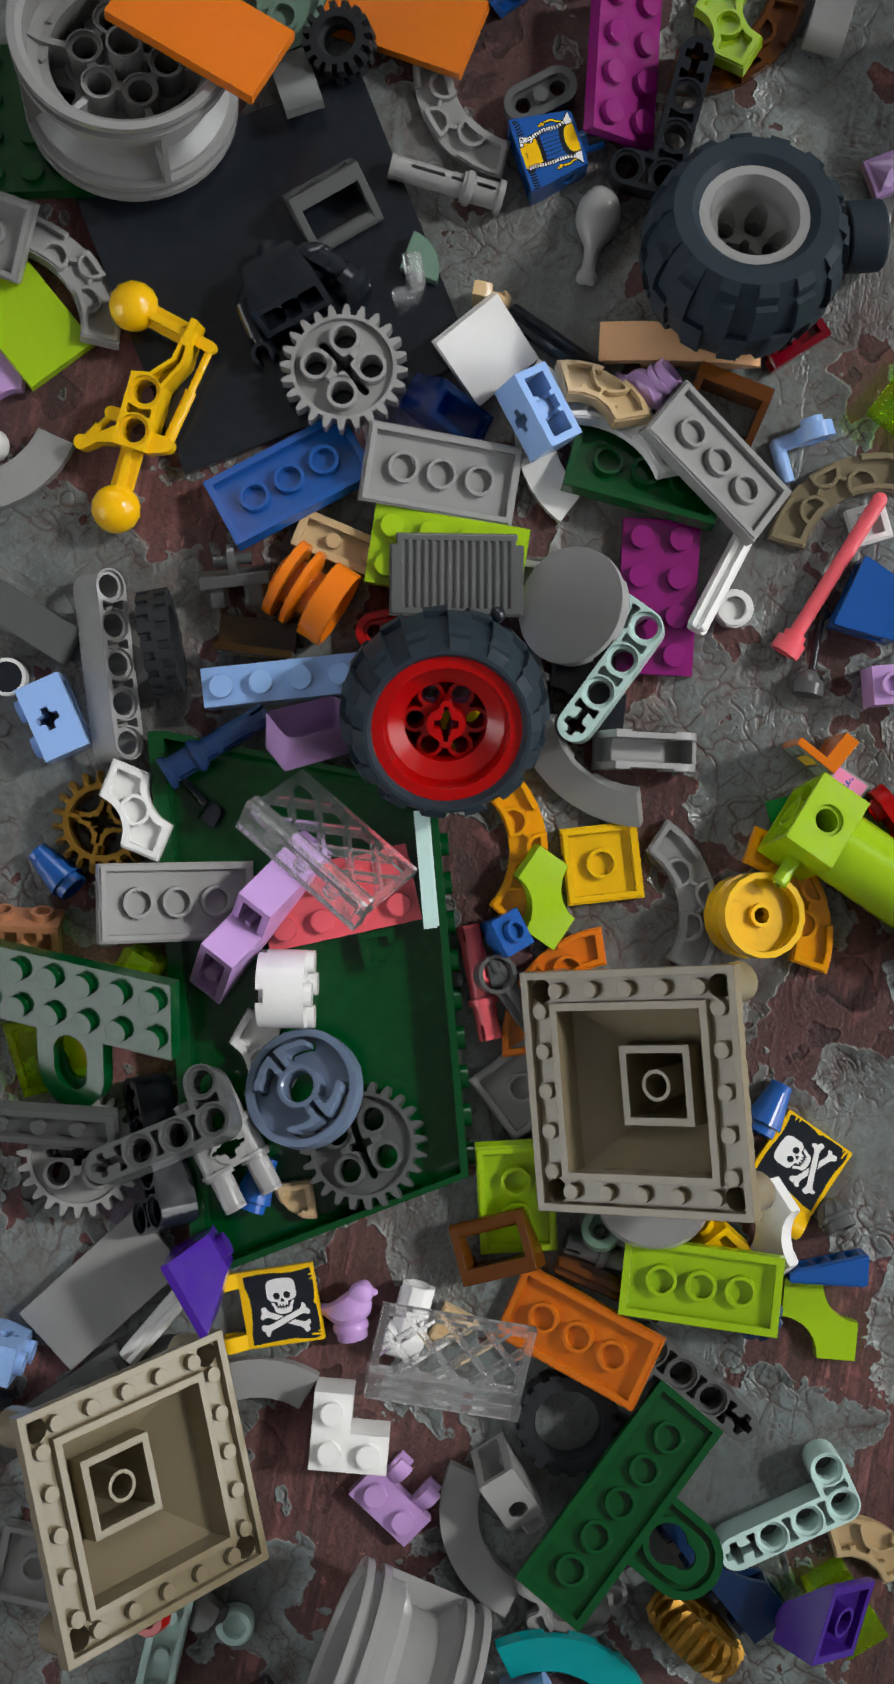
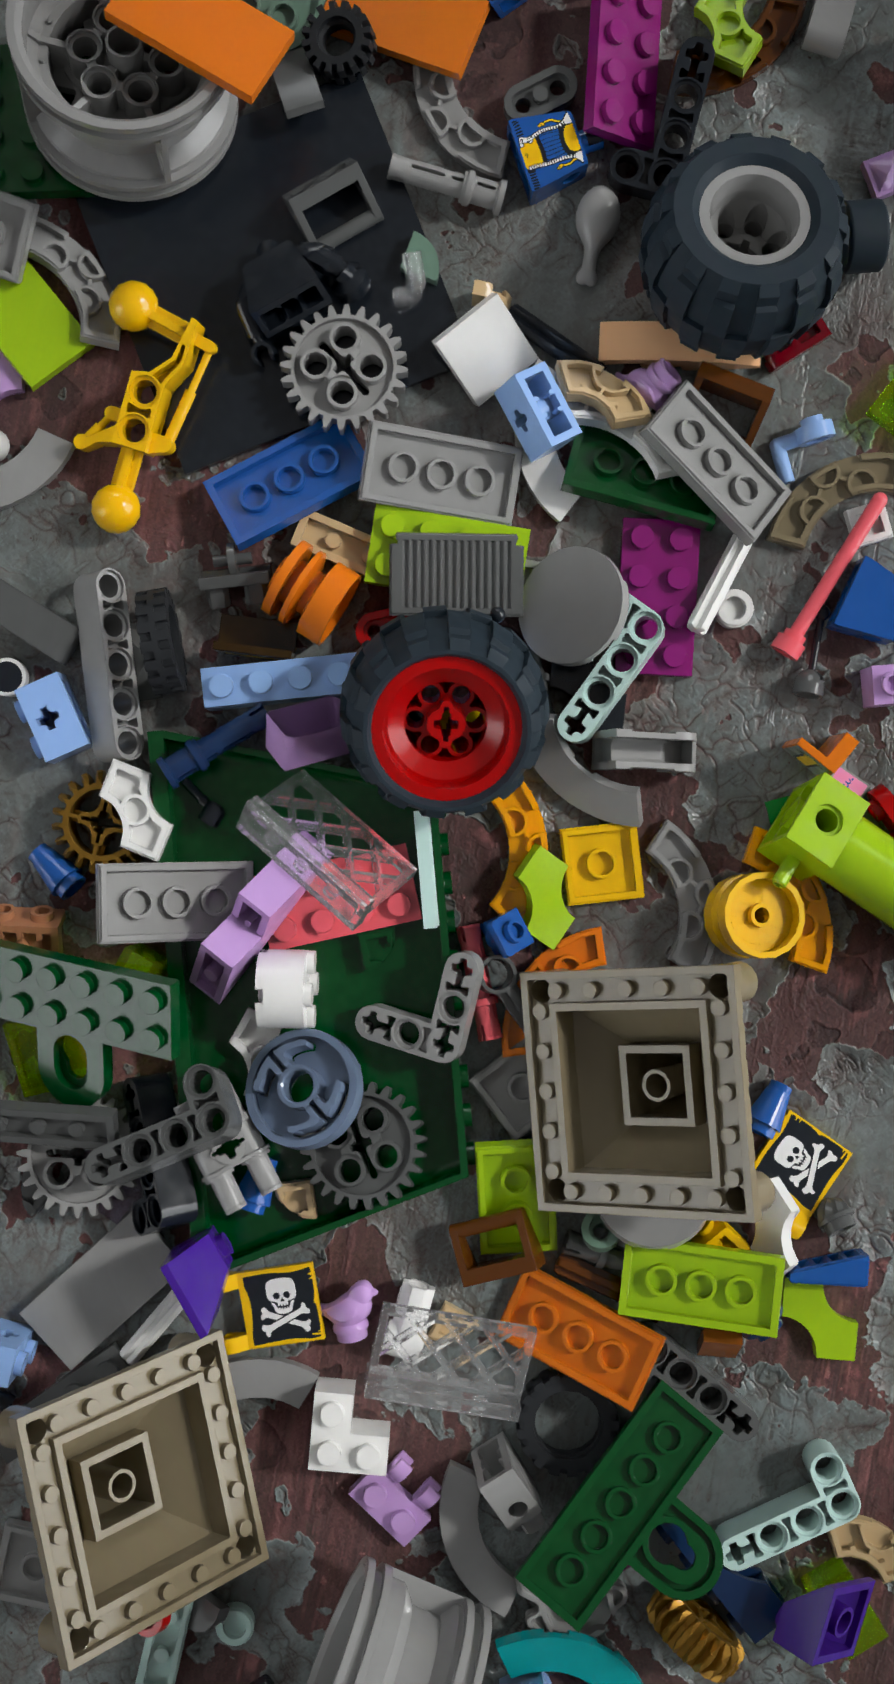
(430, 1029): none -> light grey beam
(444, 408): clear blue slope -> none
(719, 1343): none -> dark orange tile

